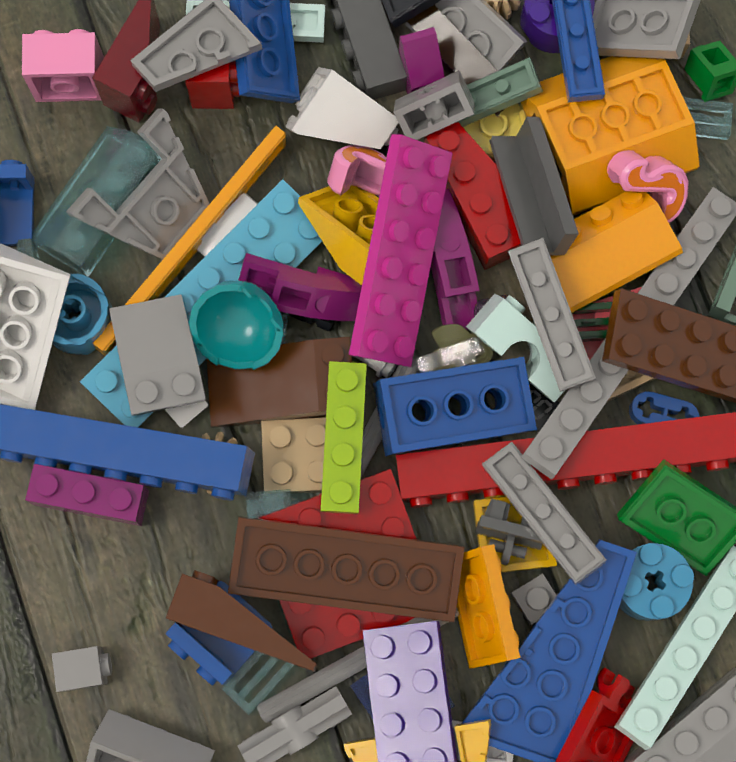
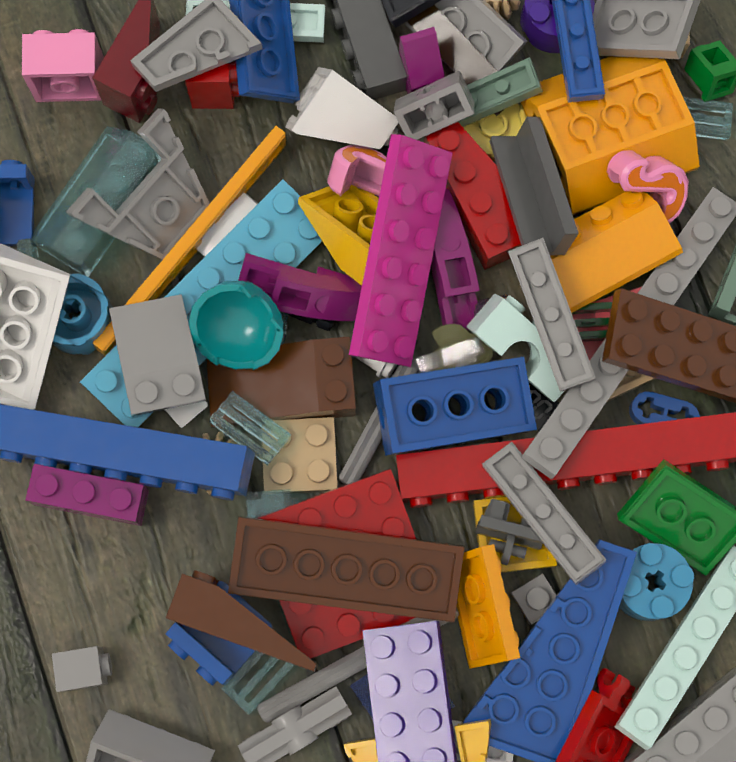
(256, 416): none -> clear light blue tile
(343, 437): lime plate -> none

